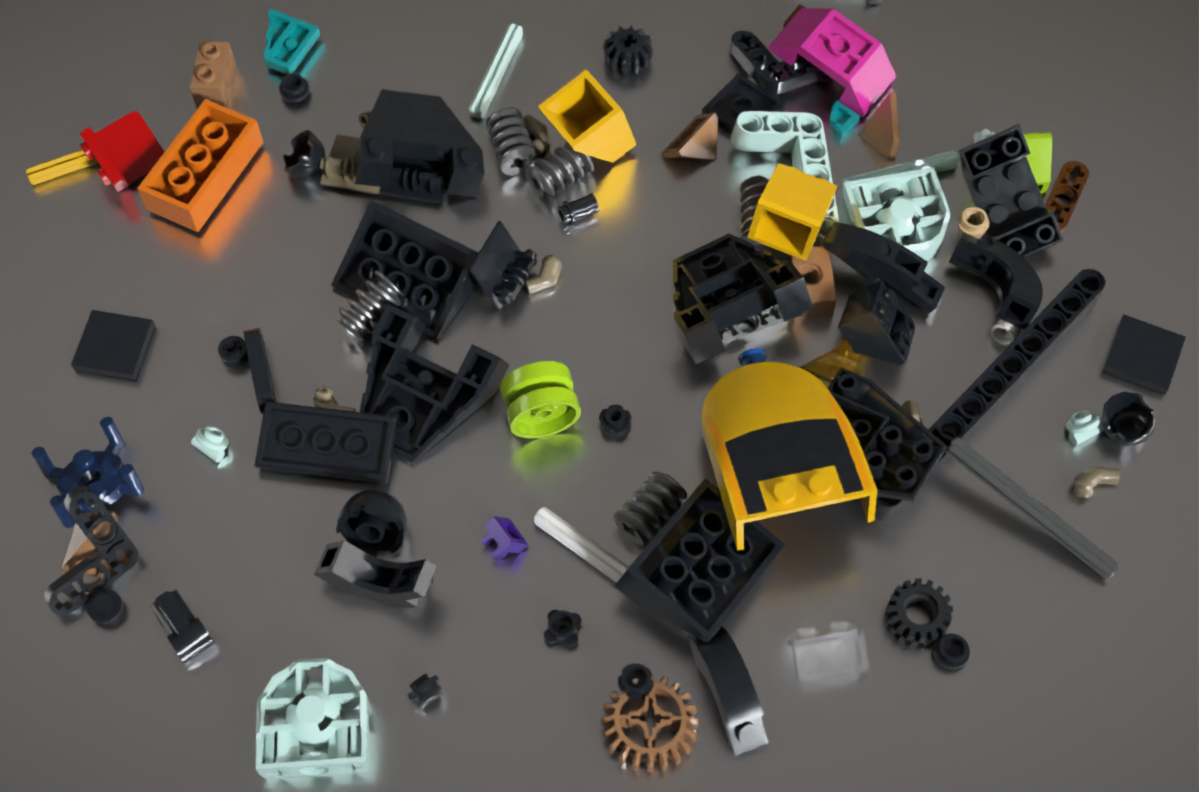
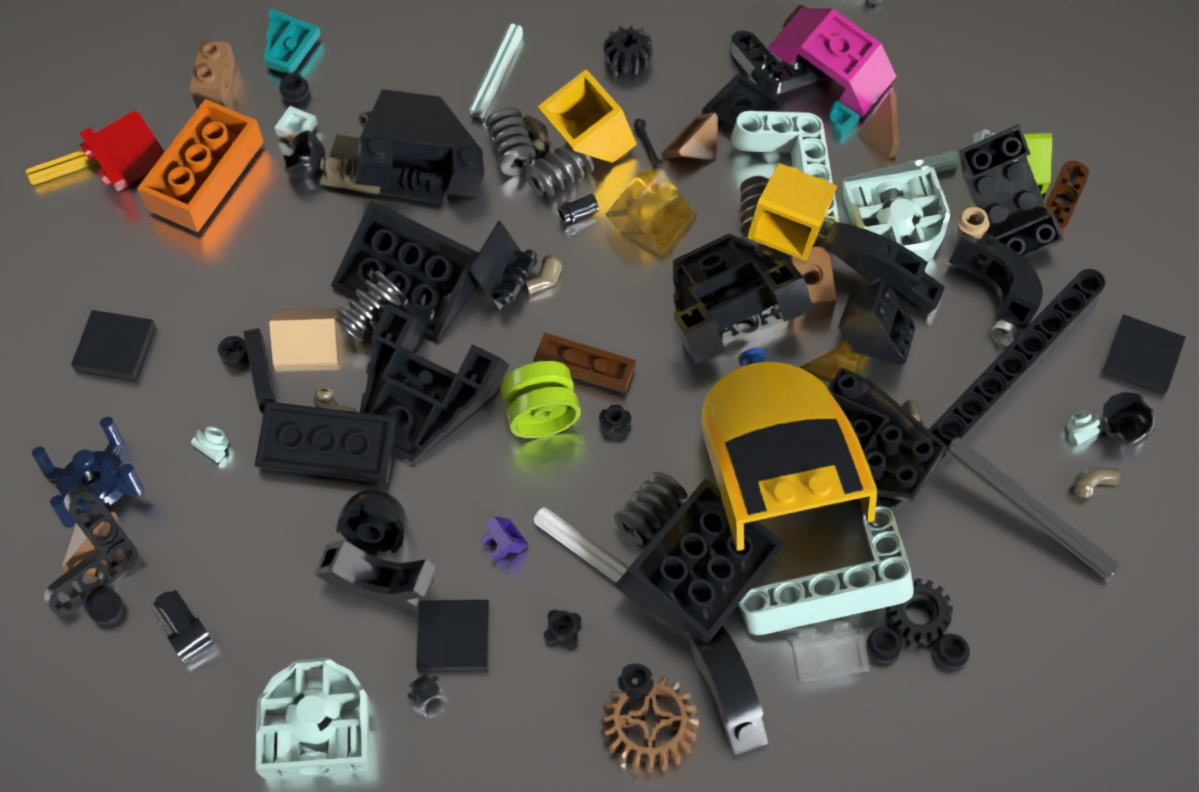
(294, 122): none -> light aqua plate
(305, 337): none -> tan slope
(453, 635): none -> black tile
(587, 362): none -> reddish brown plate
(639, 125): none -> black hinge
(651, 212): none -> clear yellow slope
(839, 591): none -> light aqua beam
(883, 645): none -> black plate

